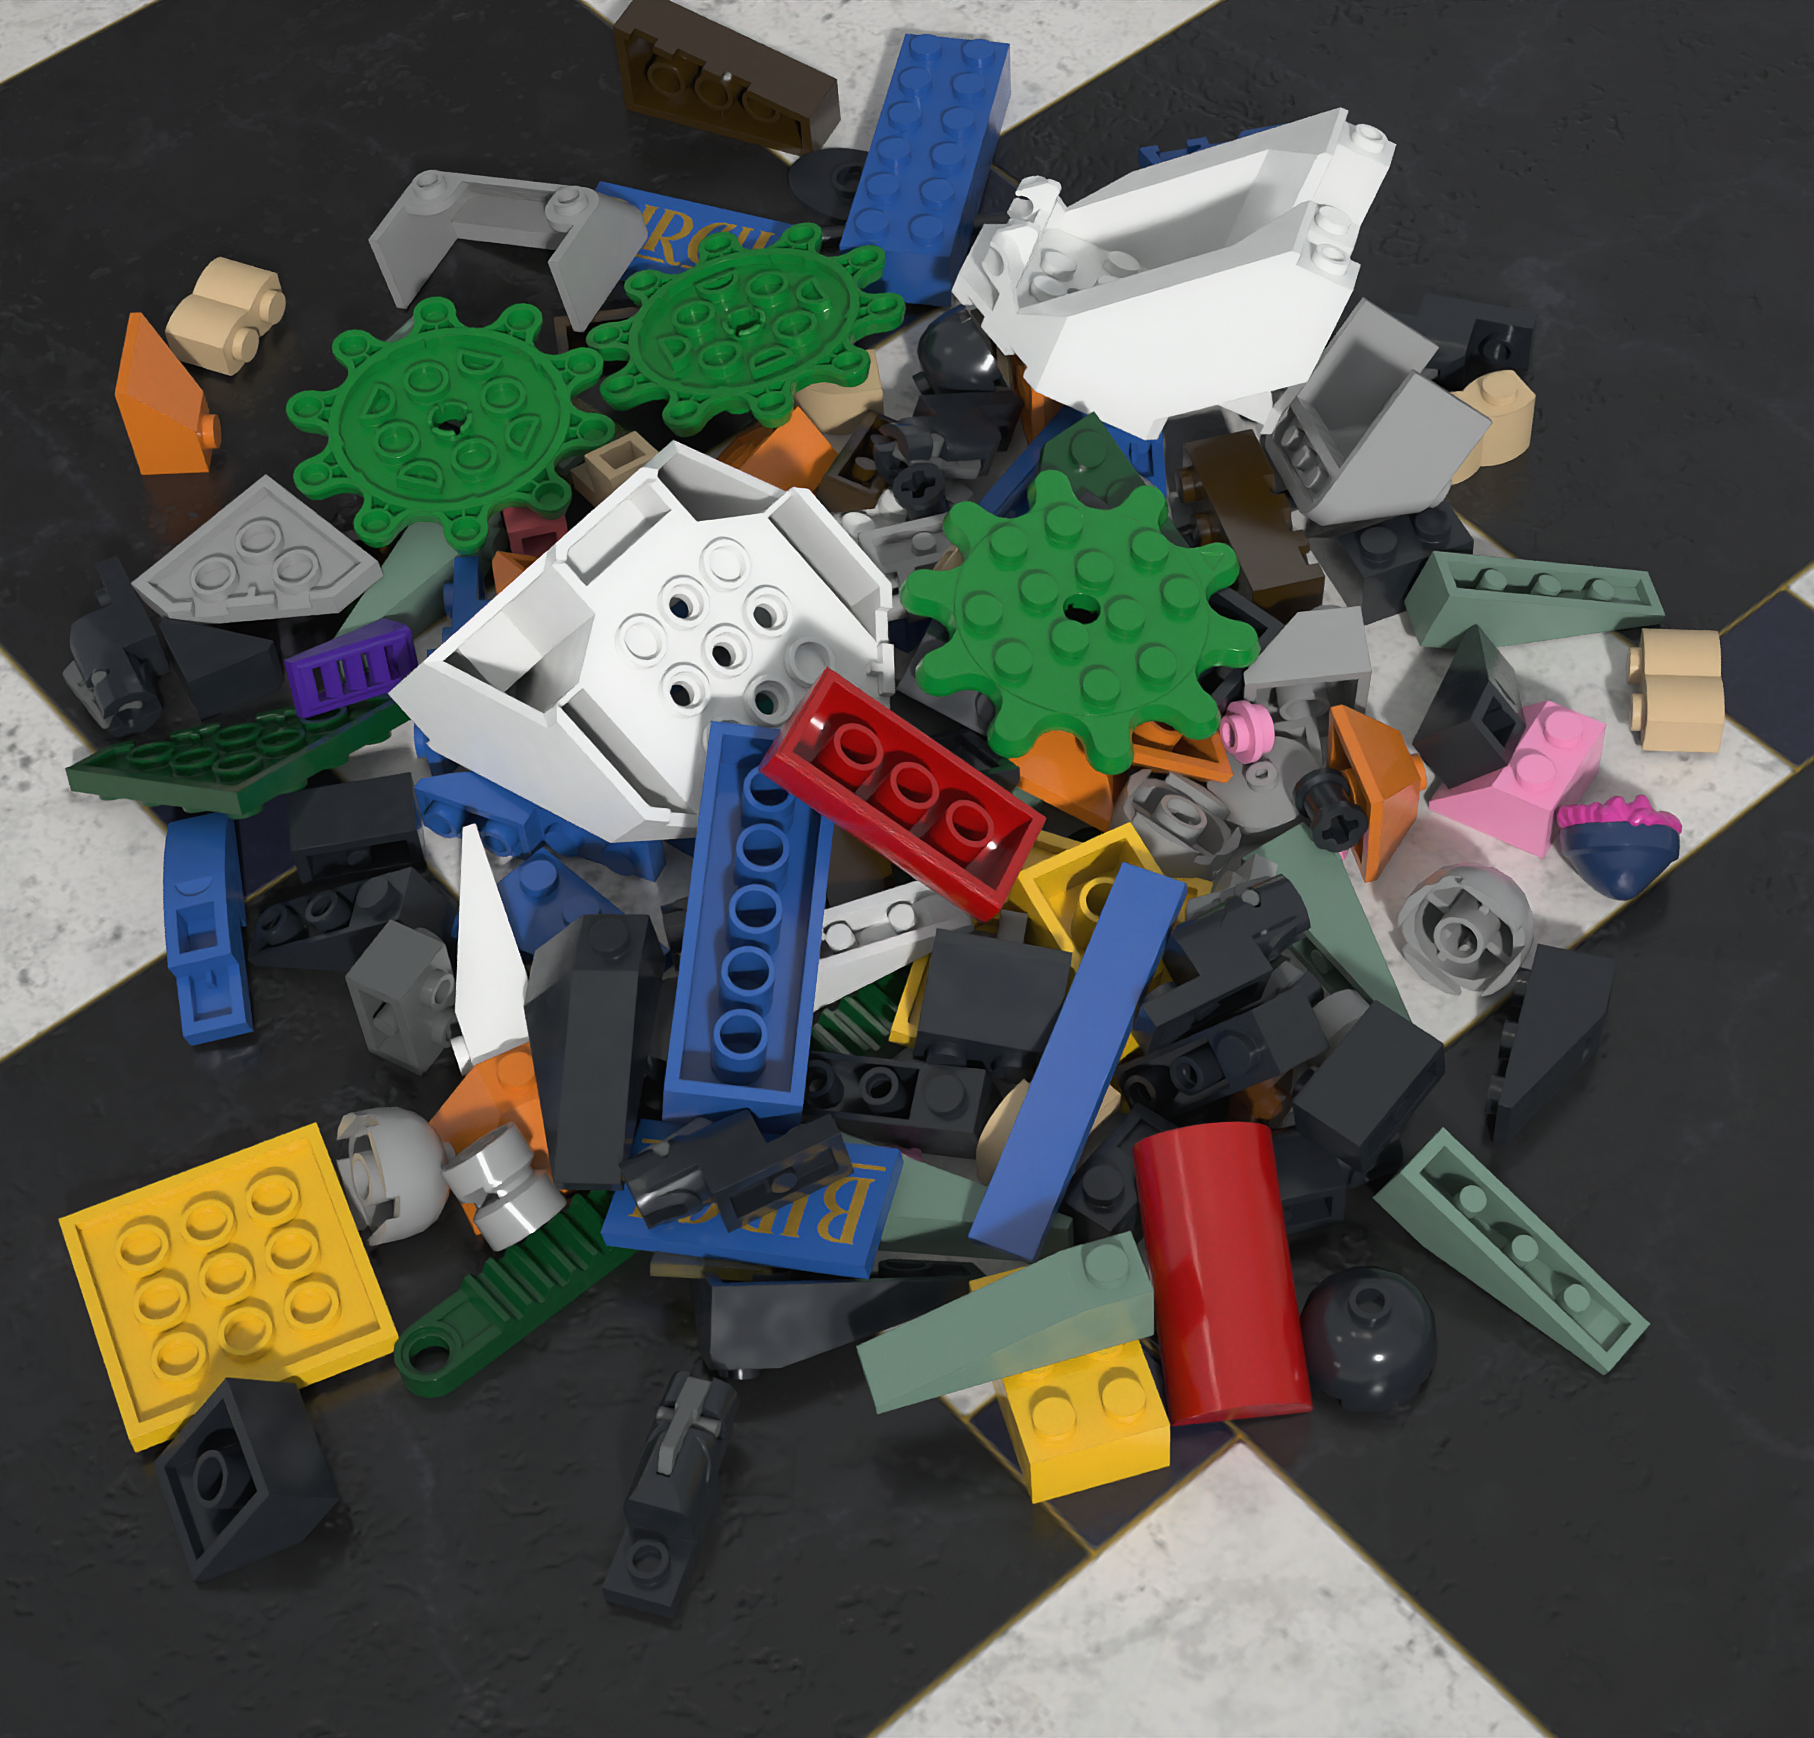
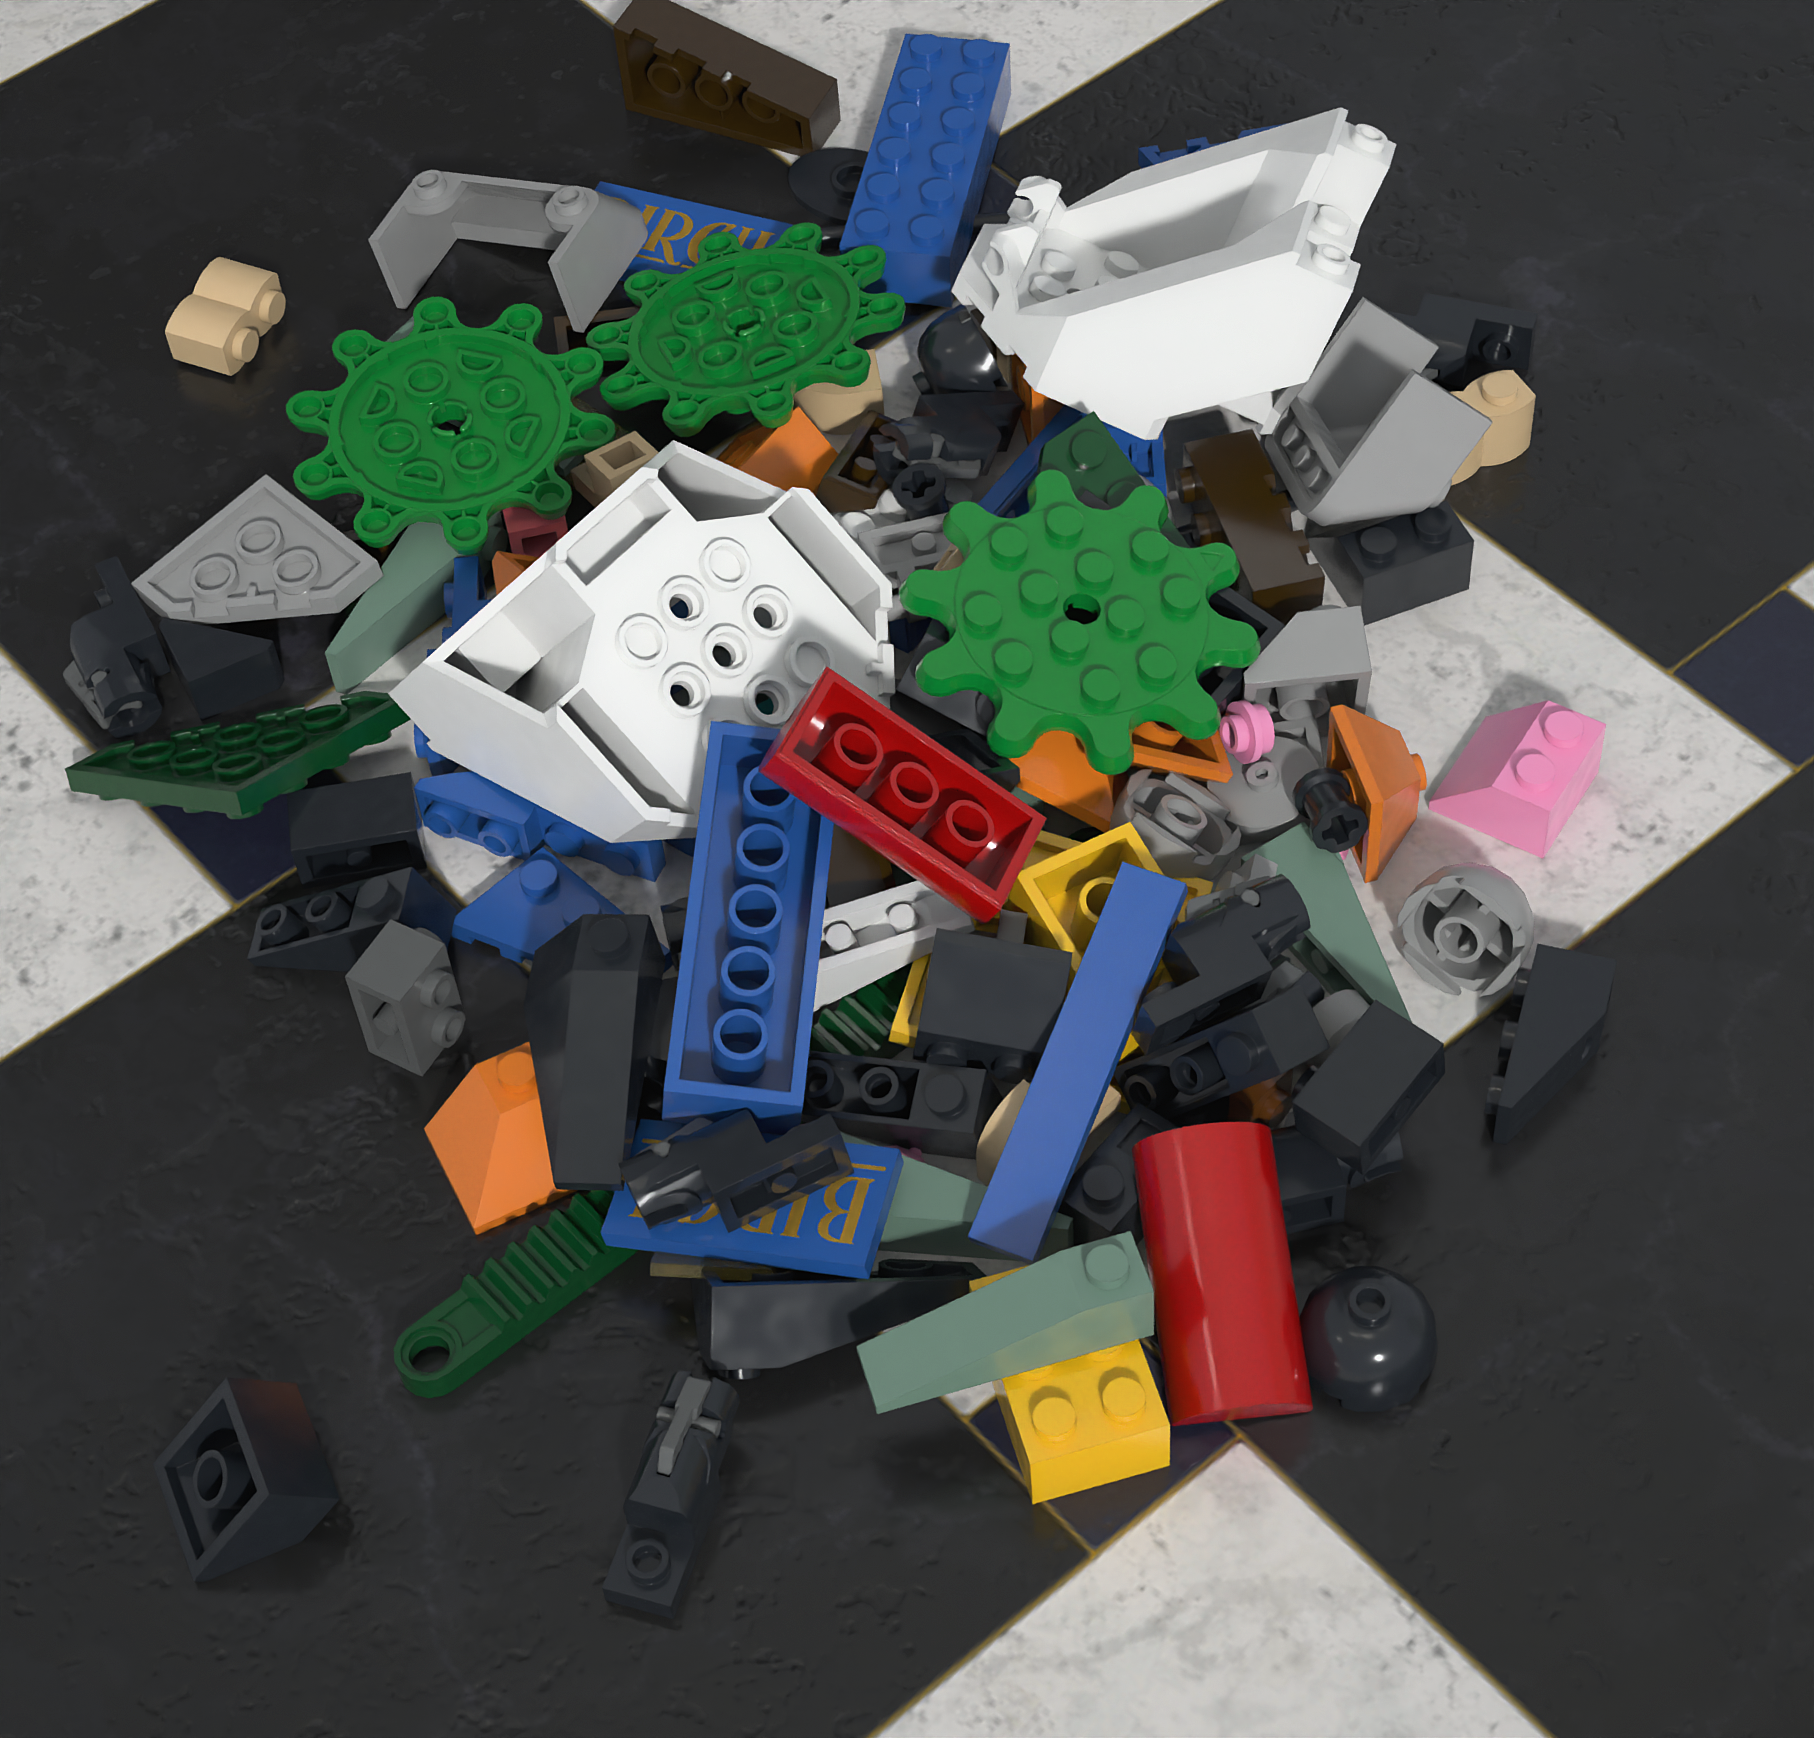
(163, 406): orange slope -> none
(204, 927): blue slope -> none
(227, 1276): yellow plate -> none
(389, 659): dark purple slope -> none
(392, 1172): light grey cylinder -> none
(489, 965): white slope -> none
(503, 1186): light grey wheel -> none
(1473, 715): black slope -> none
(1506, 1250): sand green slope -> none
(1525, 600): sand green slope -> none
(1619, 844): dark blue hair -> none
(1678, 690): tan brick -> none

